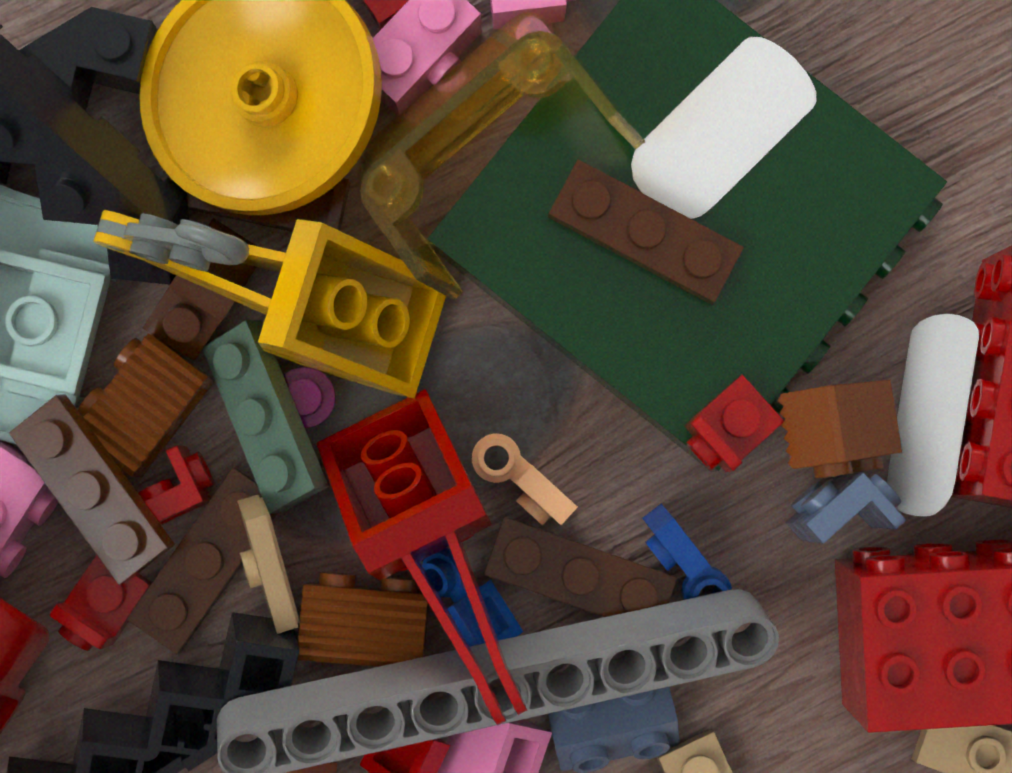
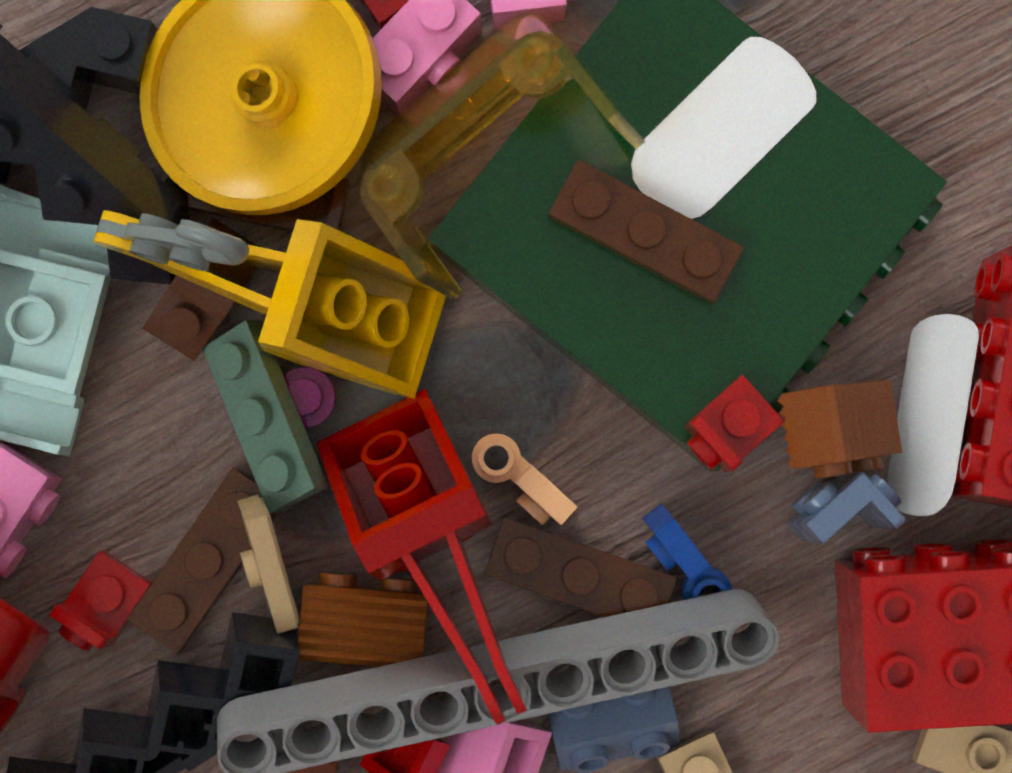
(91, 488): reddish brown plate -> none
(144, 402): dark orange brick -> none
(172, 502): red bracket -> none
(448, 583): blue plate -> none

